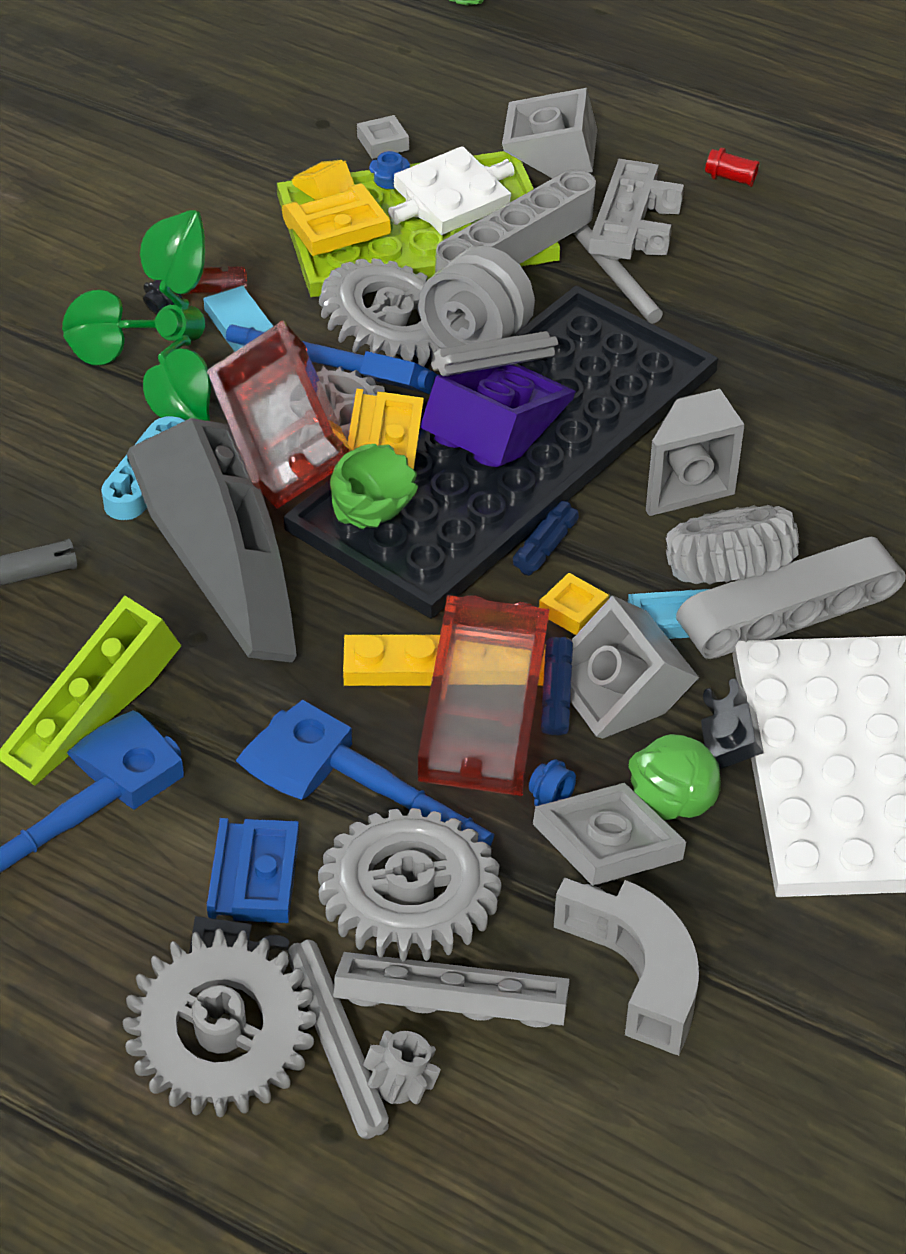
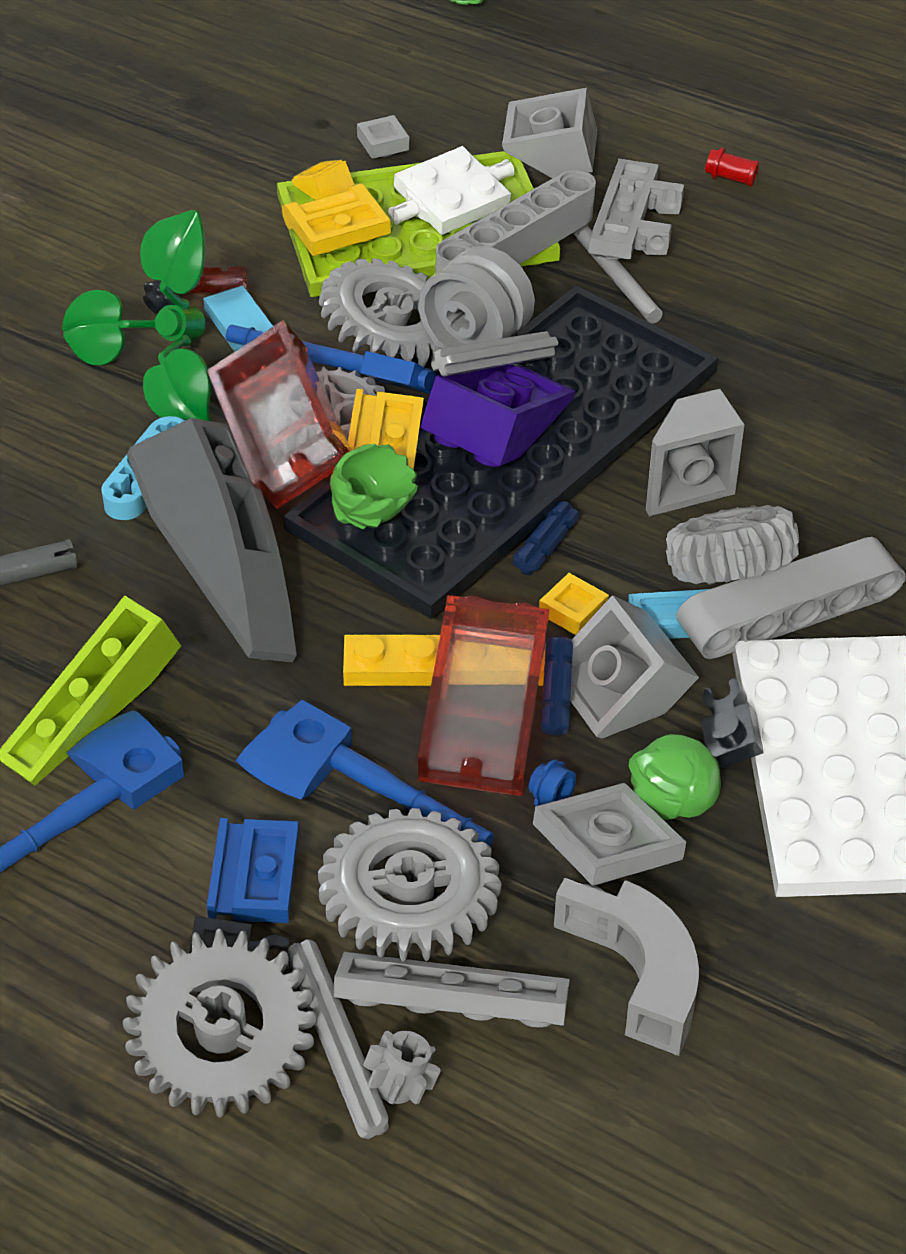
(386, 166): blue plate -> none

